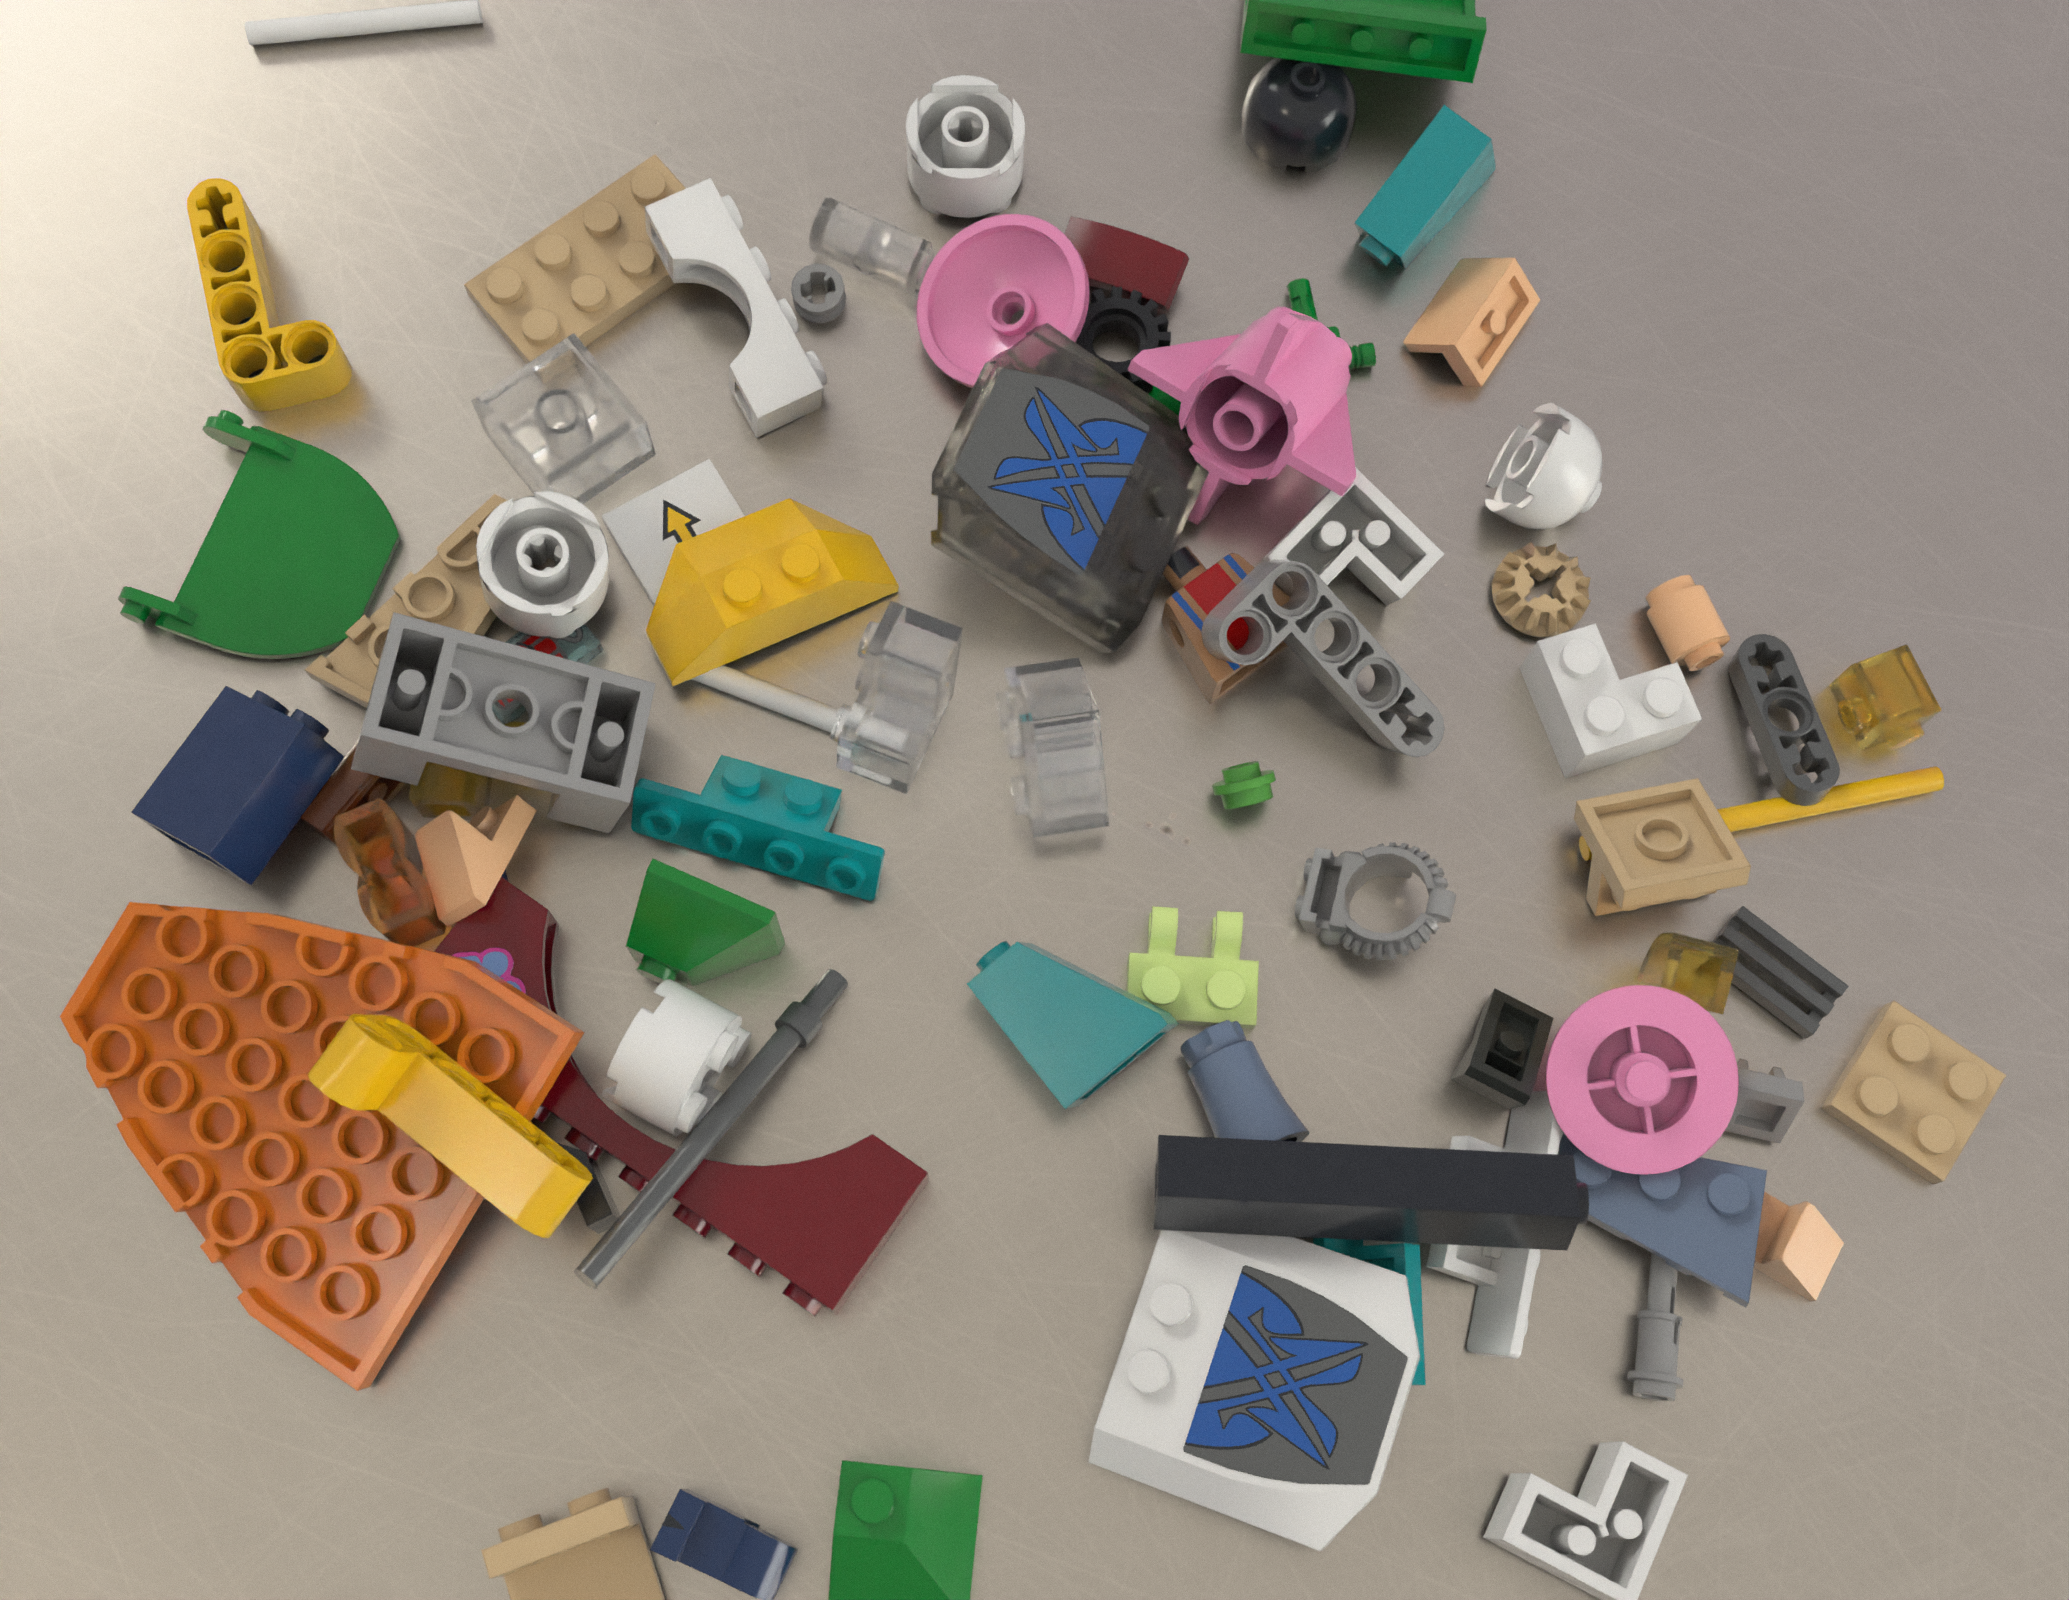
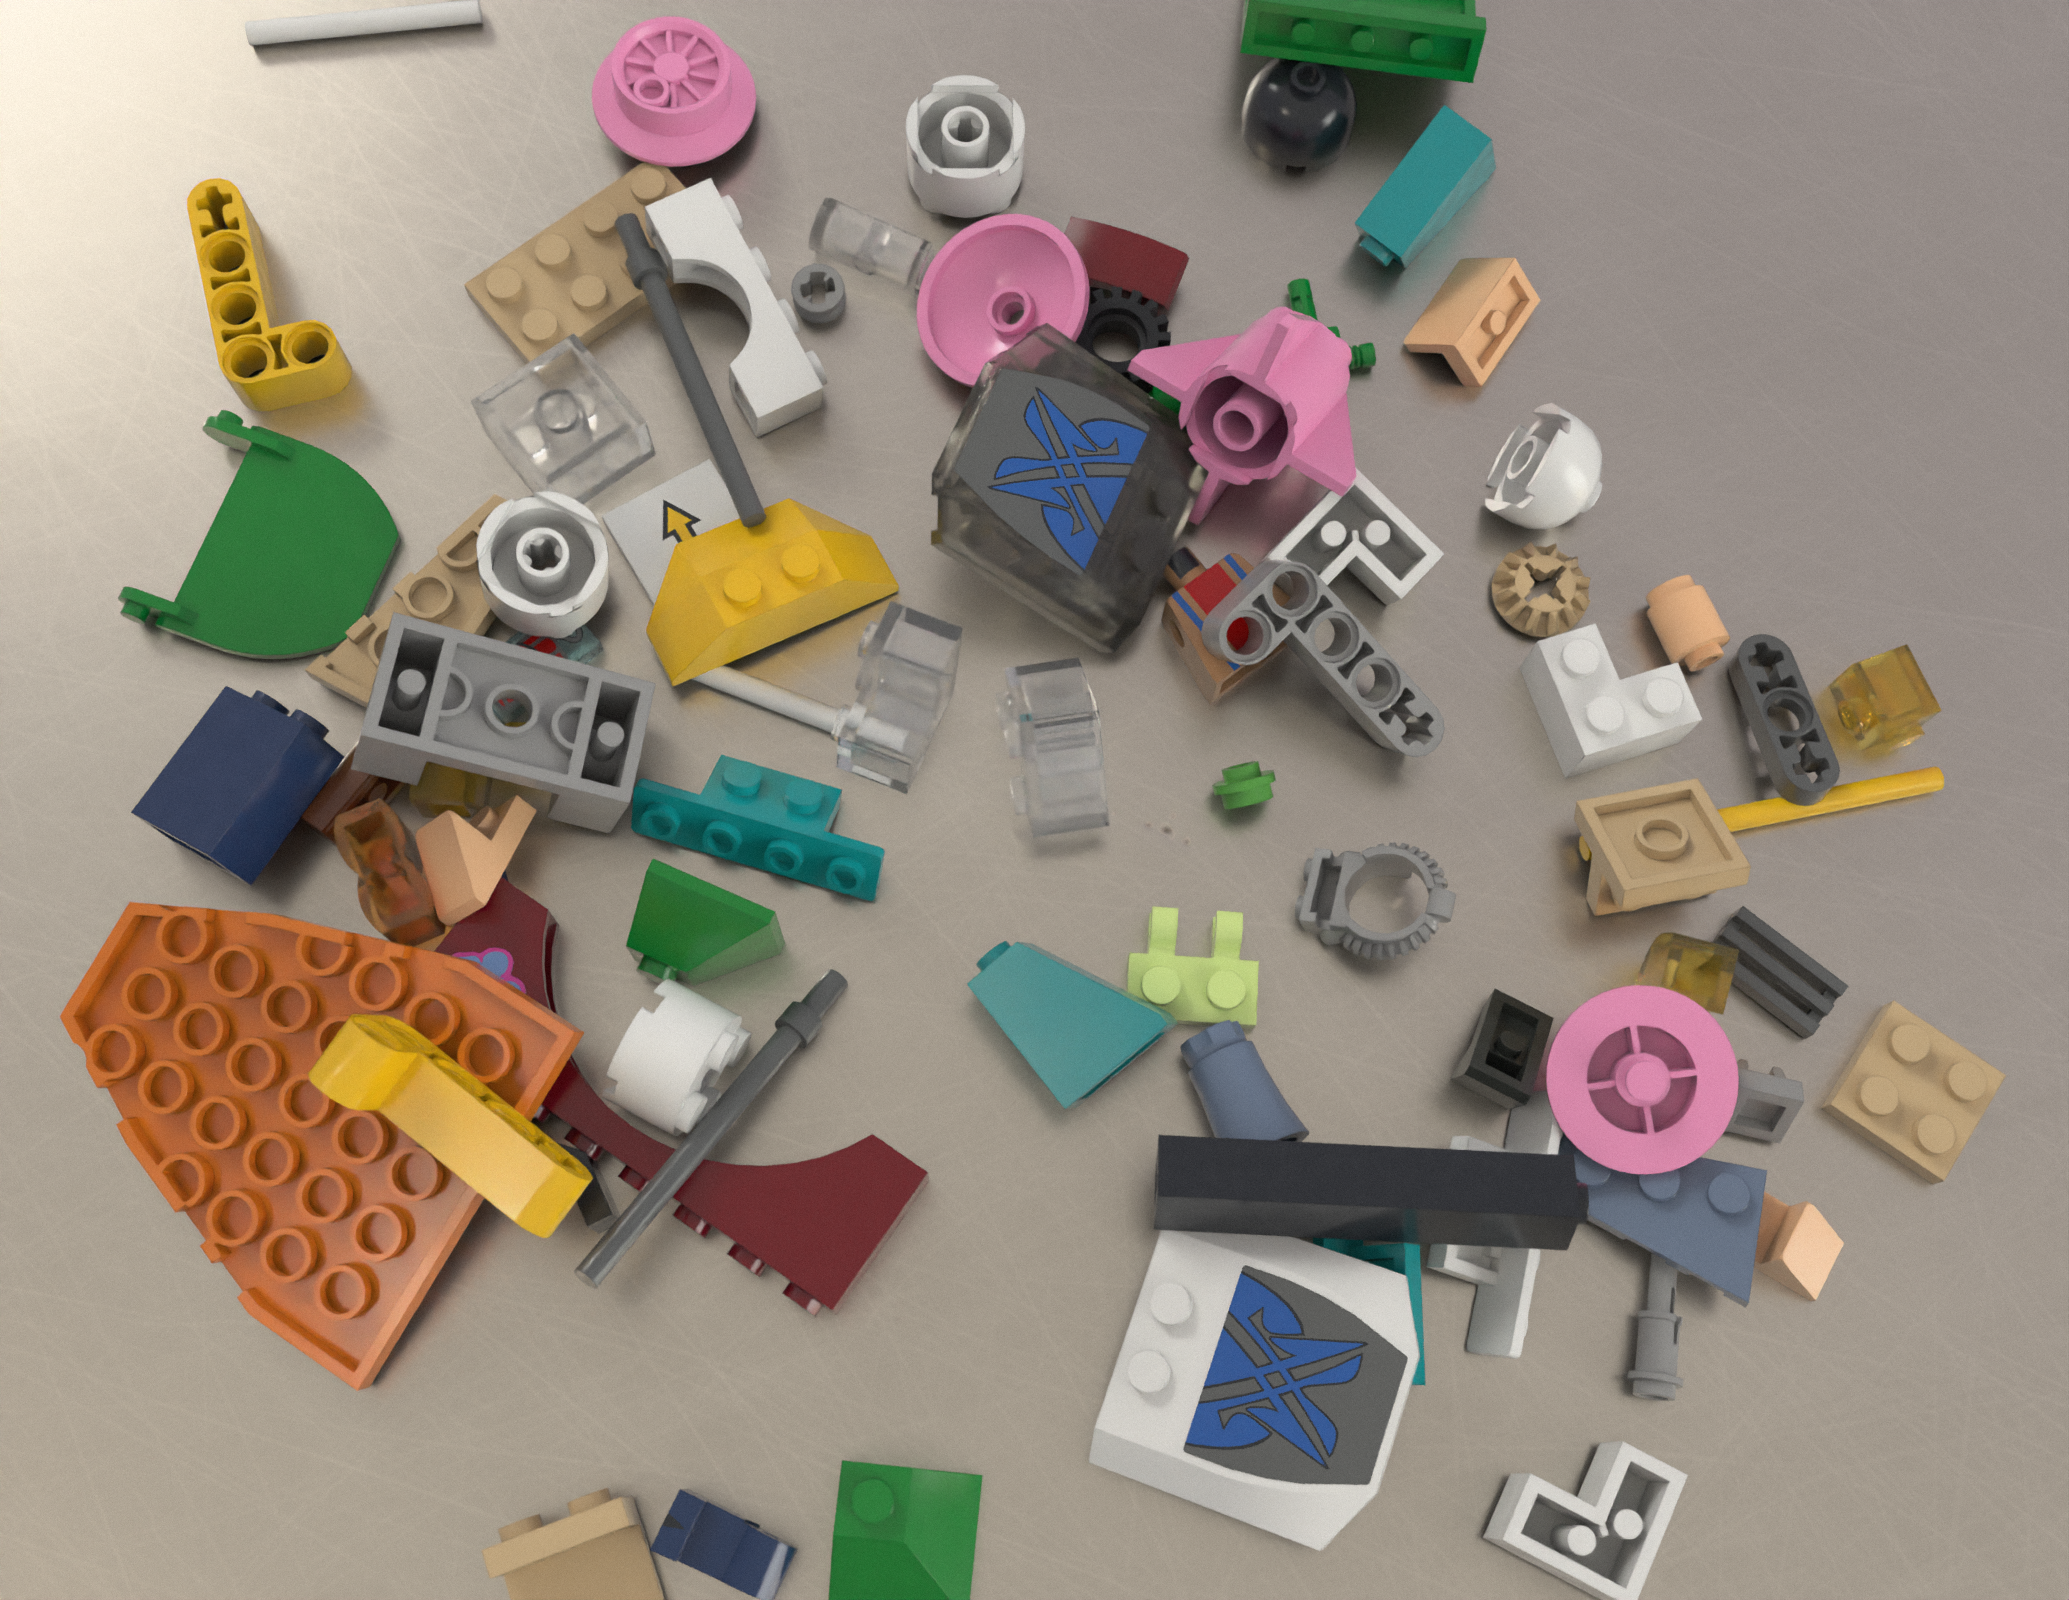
(649, 275): none -> dark grey bar
(673, 93): none -> bright pink wheel

